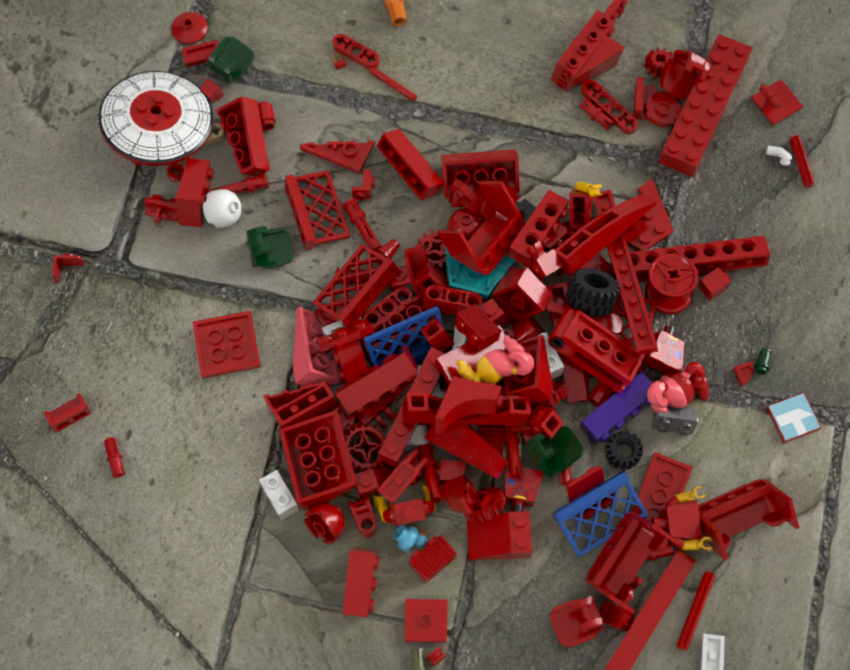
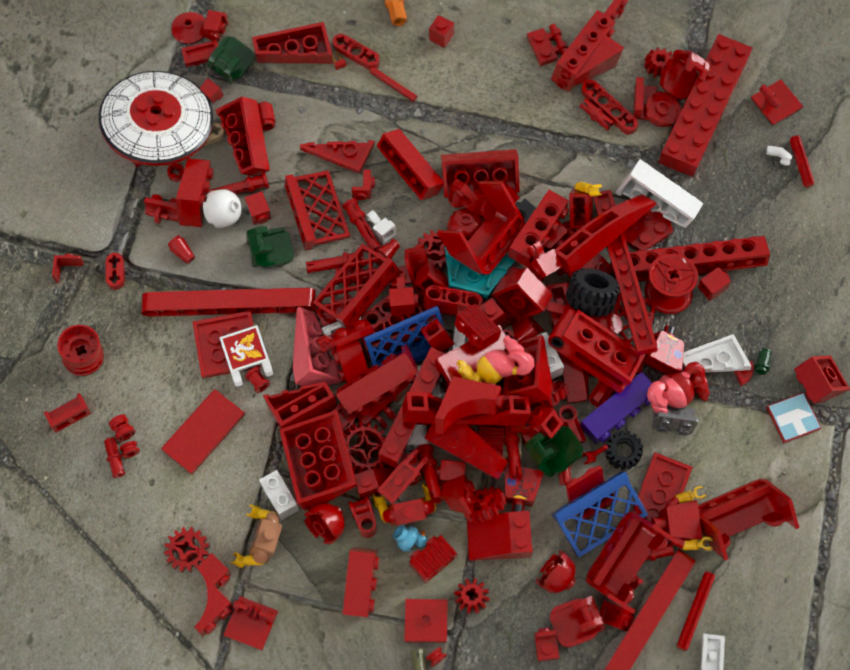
(77, 341): none -> red wheel
(119, 271): none -> red beam
(121, 427): none -> red wheel
(129, 449): none -> red bush
(175, 546): none -> red gear
(181, 249): none -> red cone
(203, 431): none -> red tile
(215, 25): none -> red brick
(217, 606): none -> red arch
(227, 302): none -> red beam
(245, 350): none -> flag
(250, 623): none -> red hinge
(257, 380): none -> red bush
(258, 208): none -> red brick
(264, 538): none -> nougat torso
(295, 45): none -> red wedge
(330, 263): none -> red pin
(382, 228): none -> white piece
(402, 299): none -> red brick
(441, 31): none -> red brick
(464, 598): none -> red gear
(542, 47): none -> red plate
(546, 644): none -> red bracket
(557, 573): none -> red cylinder
(573, 423): none -> red piece
(592, 455): none -> red hand
(670, 198): none -> white wedge
(719, 356): none -> white wing
(821, 378): none -> red slope

